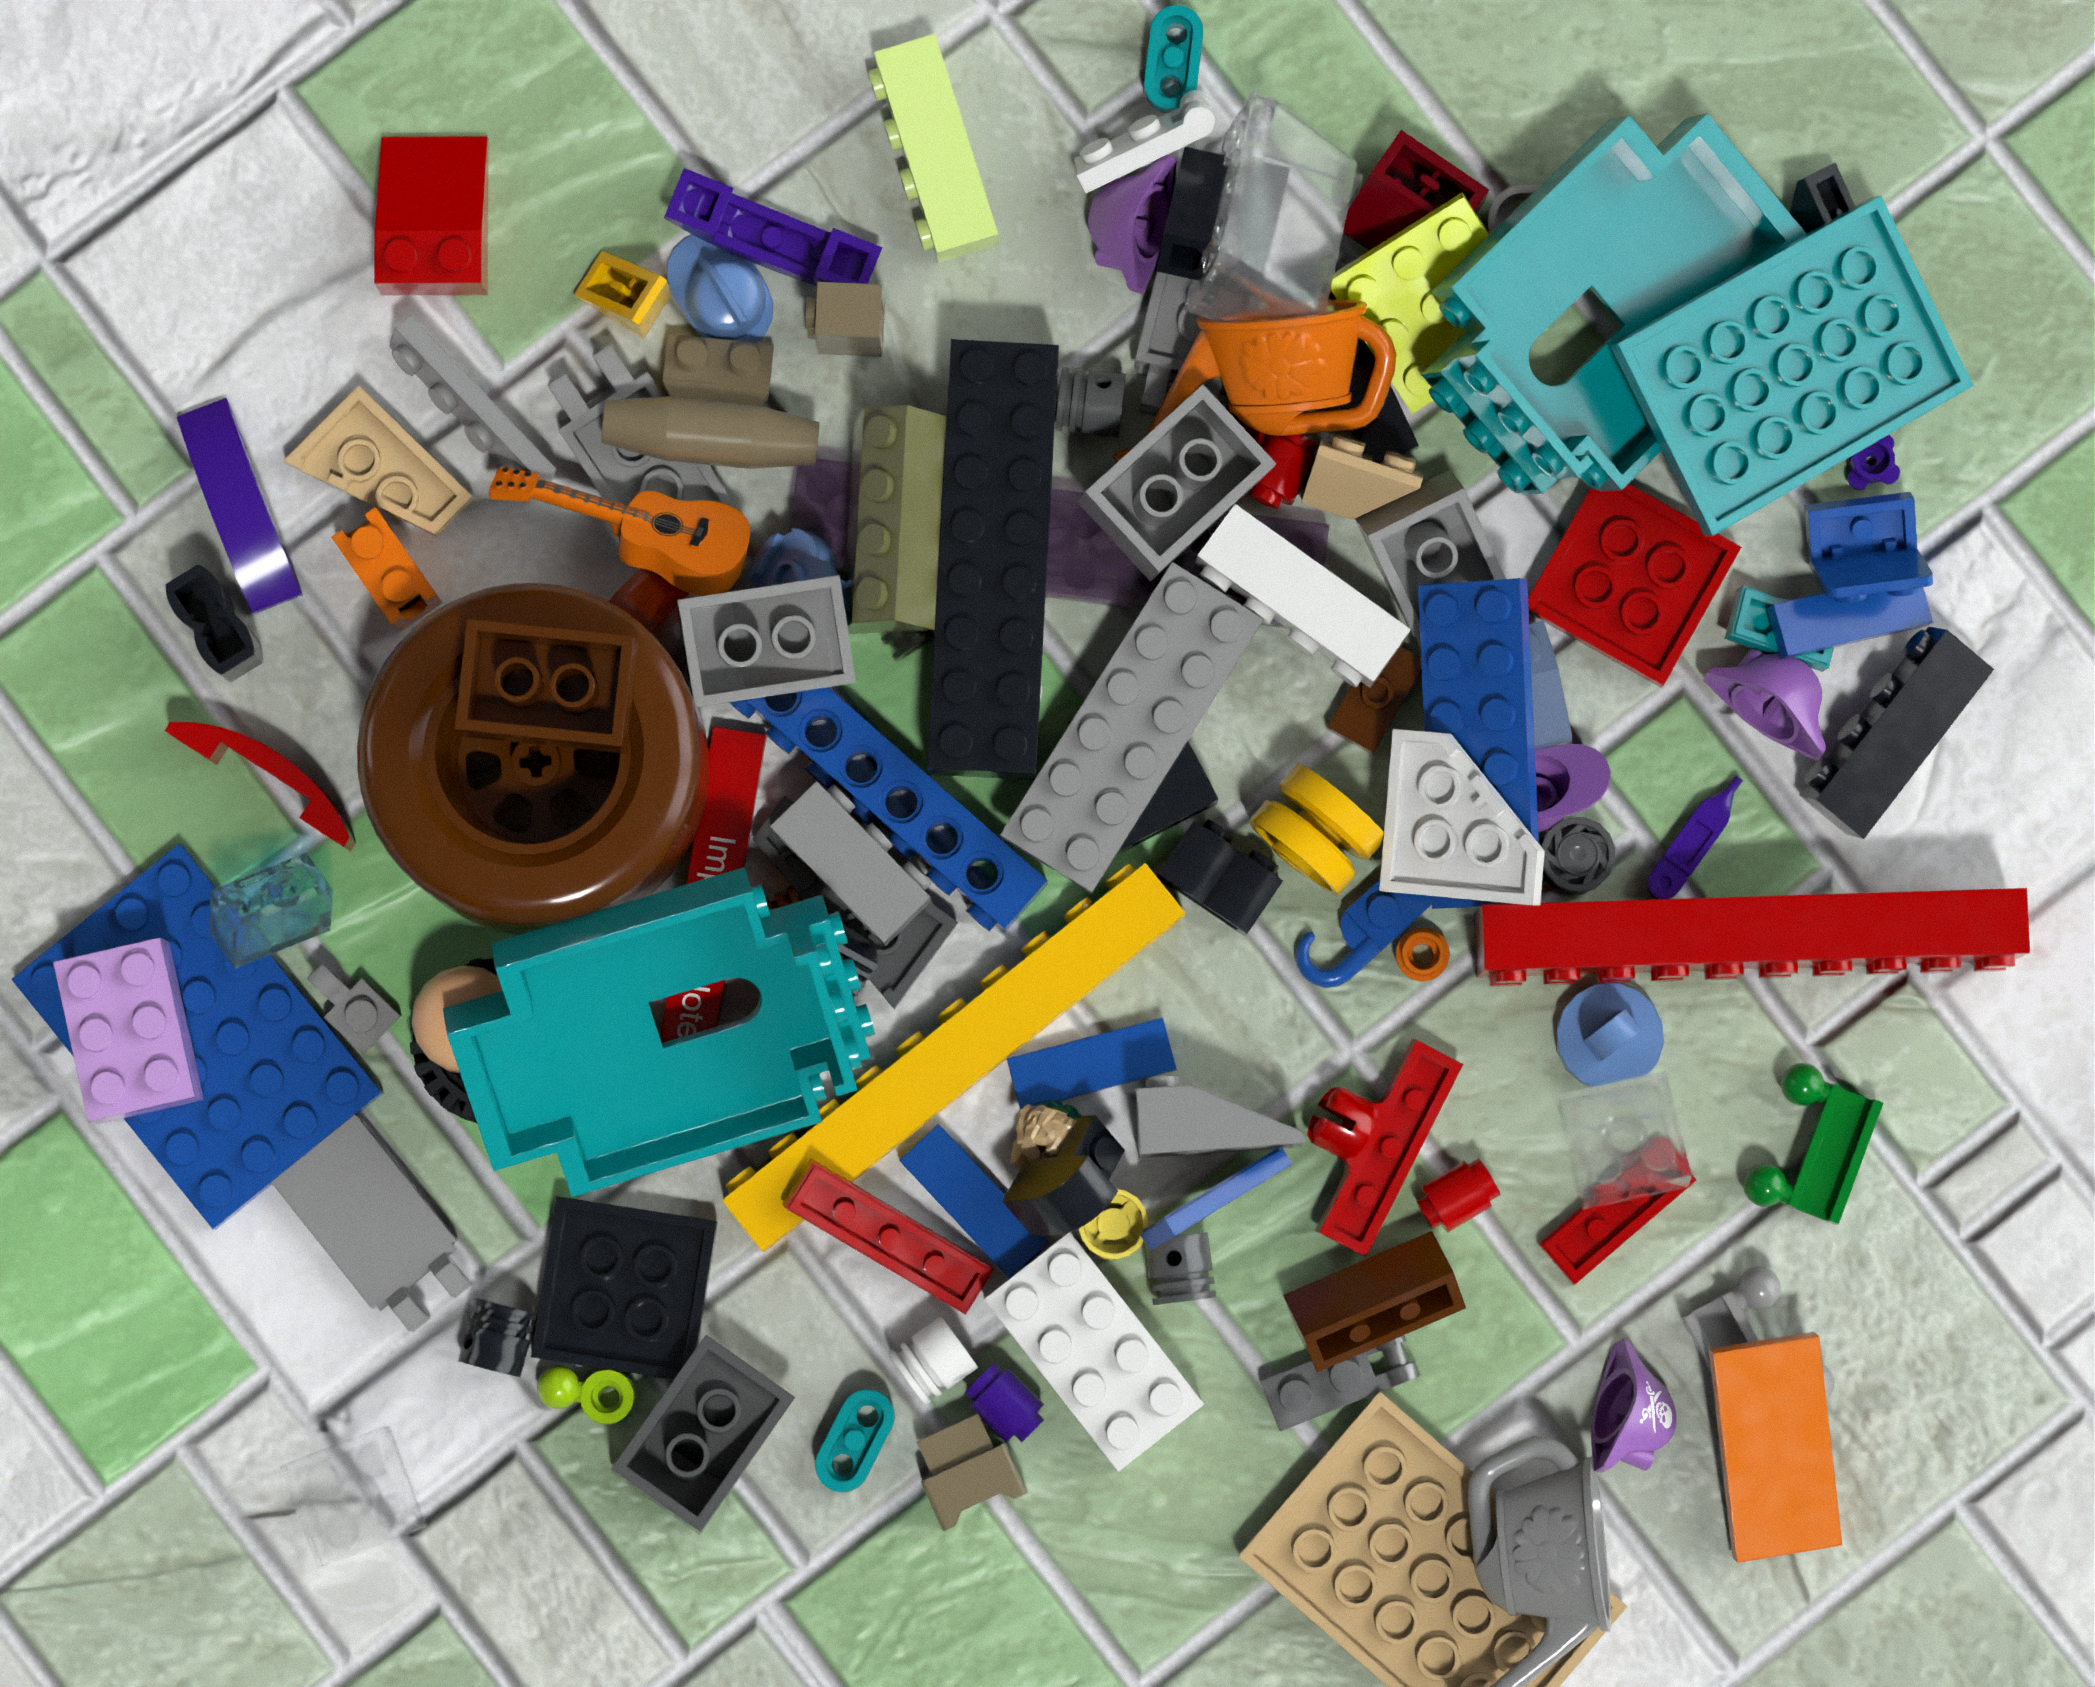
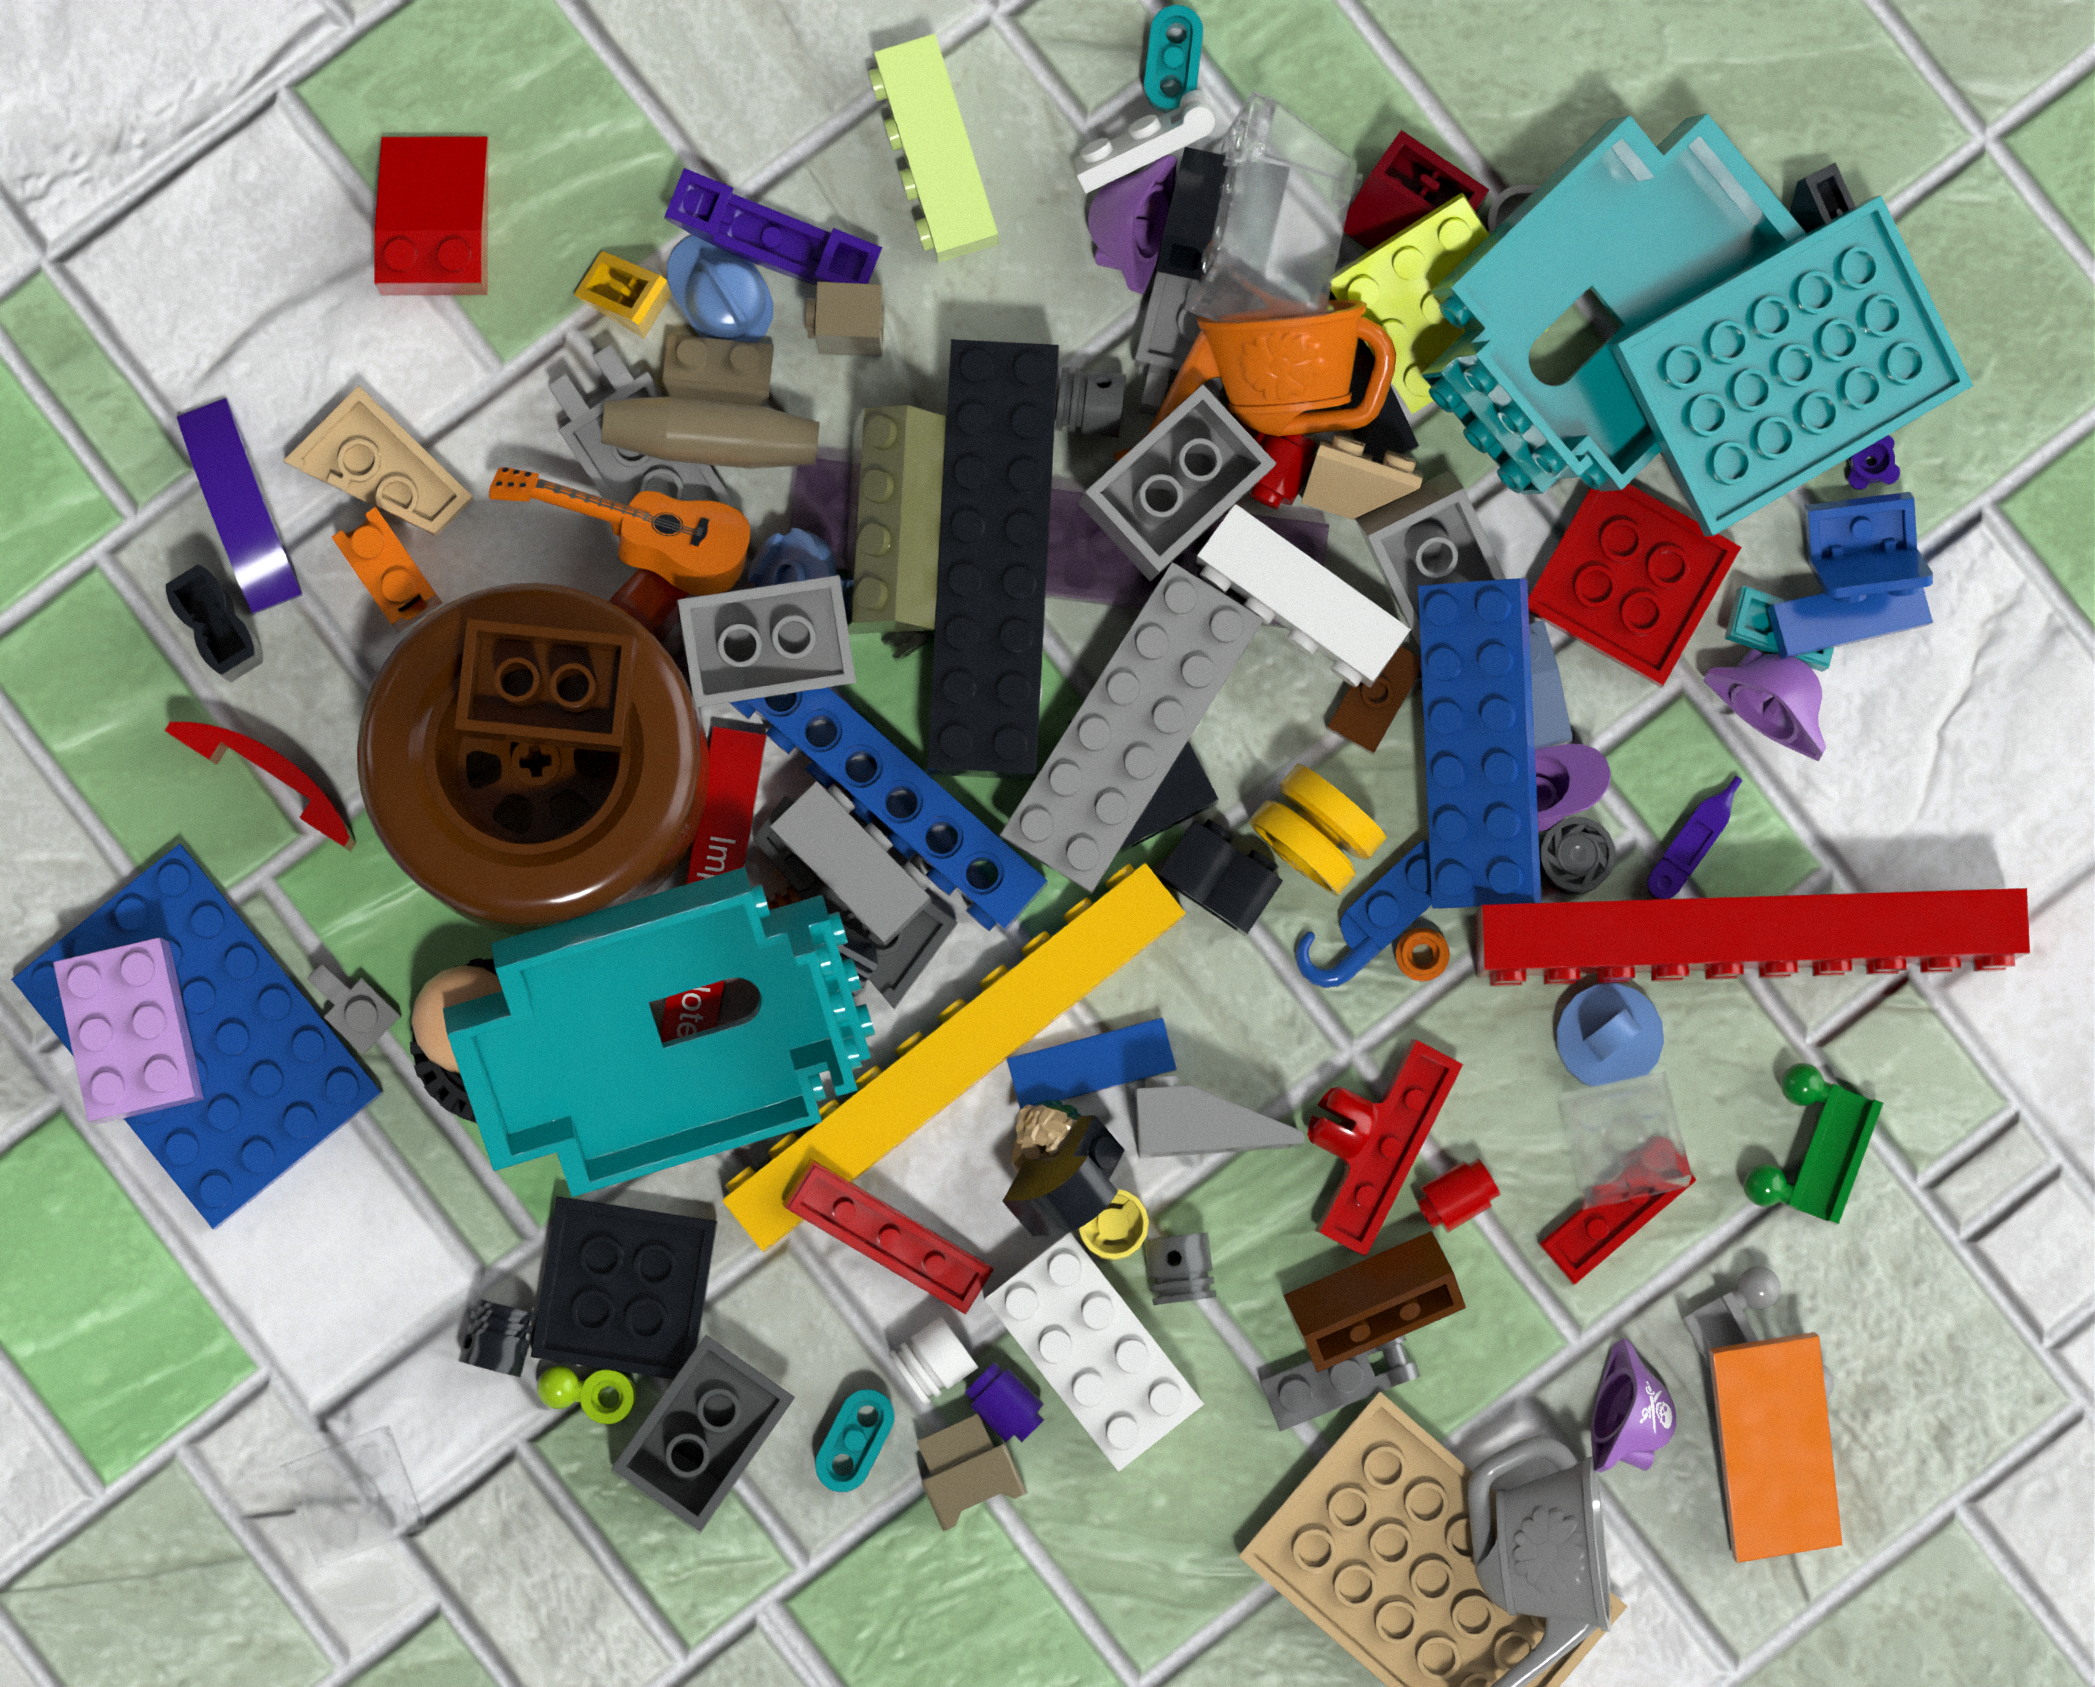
(270, 910): clear light blue brick -> none
(371, 1220): light grey tile -> none
(458, 394): light grey plate -> none
(971, 1200): blue tile -> none
(1215, 1198): tile -> none
(1452, 828): white plate -> none
(1895, 731): black brick -> none

